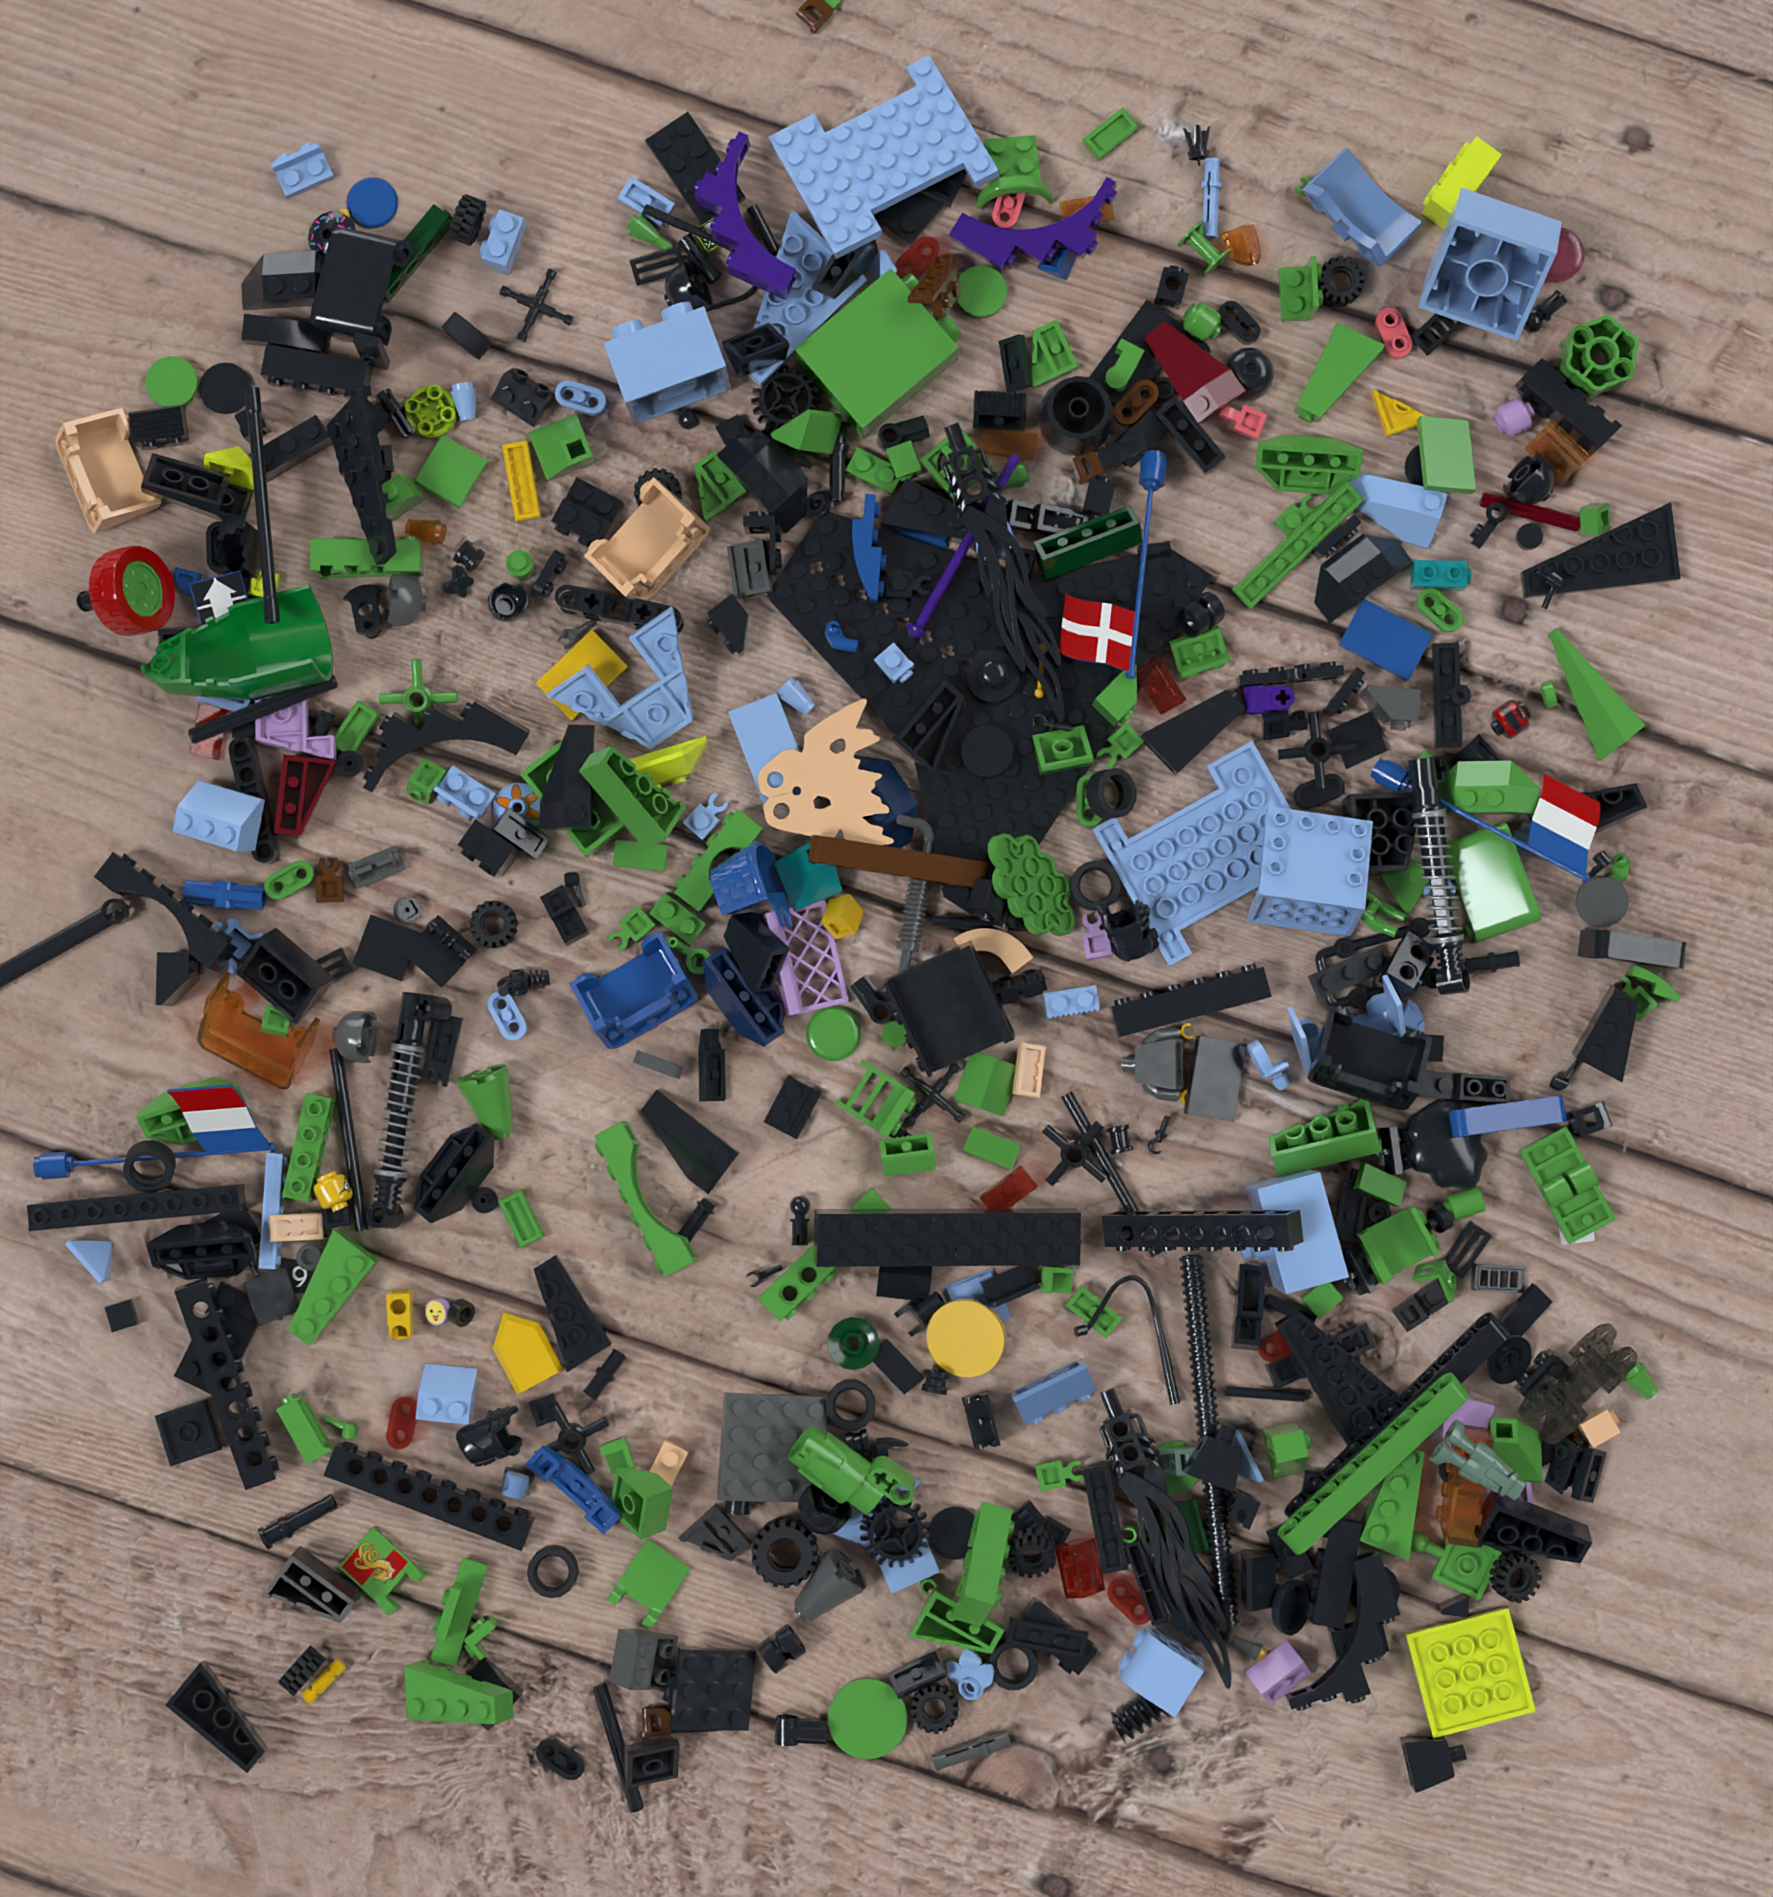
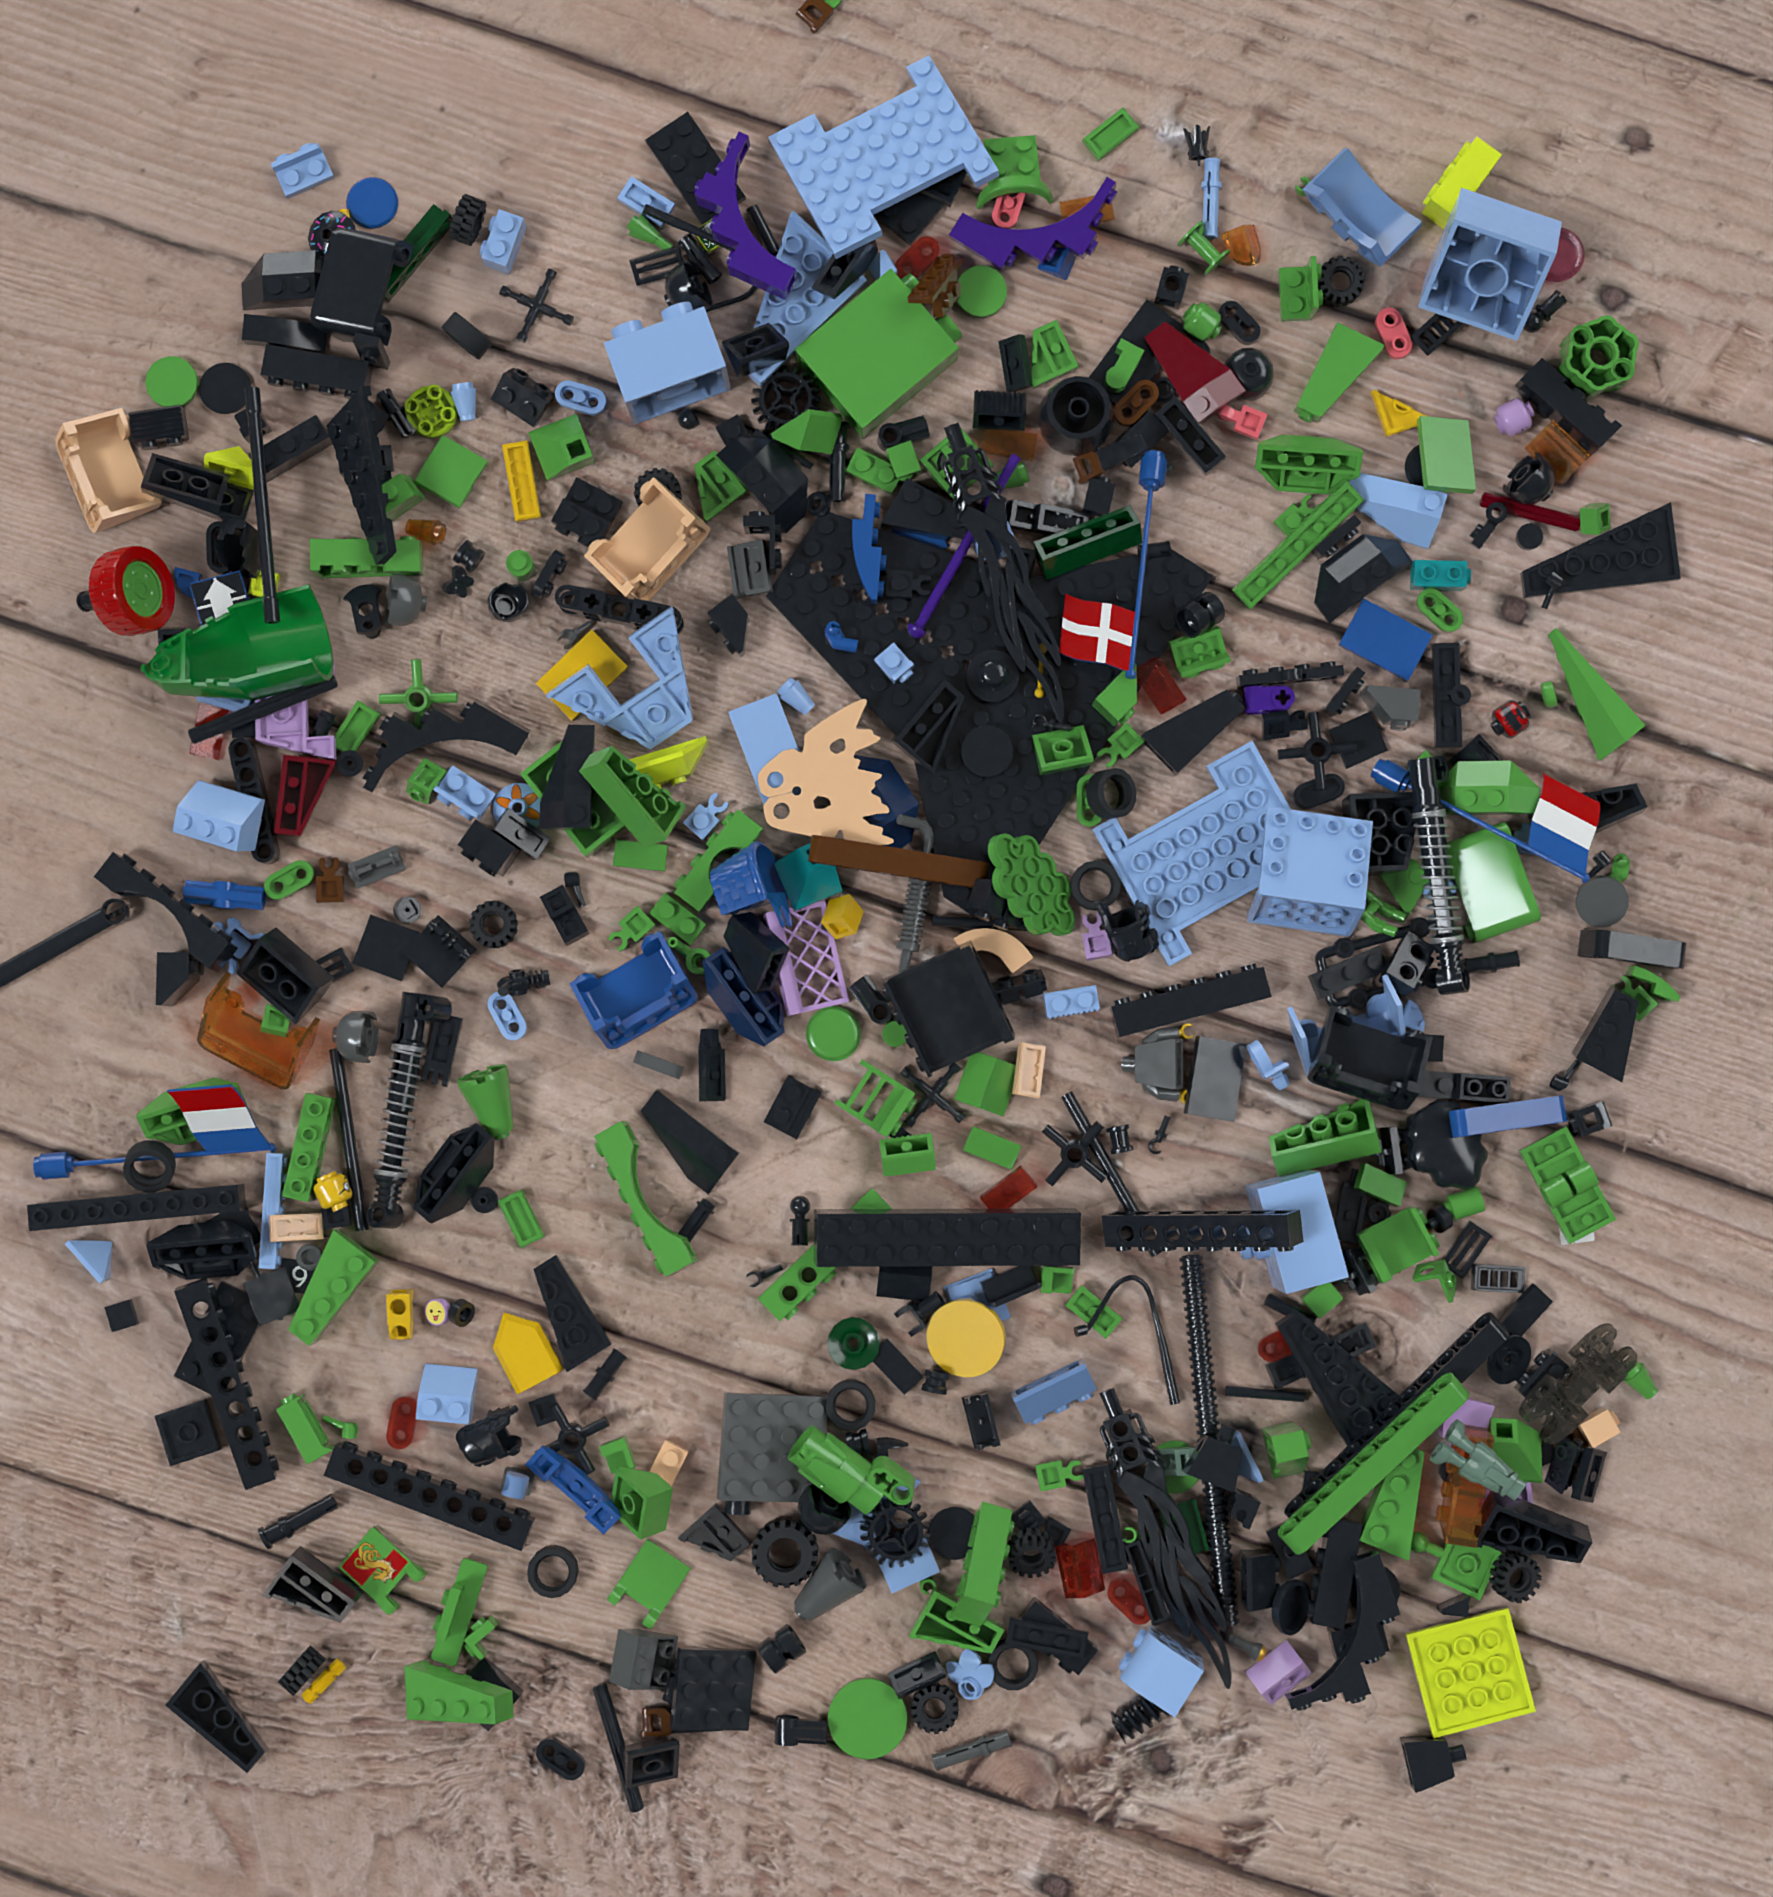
(1248, 1307): black slope -> none
(1420, 1305): black slope -> none

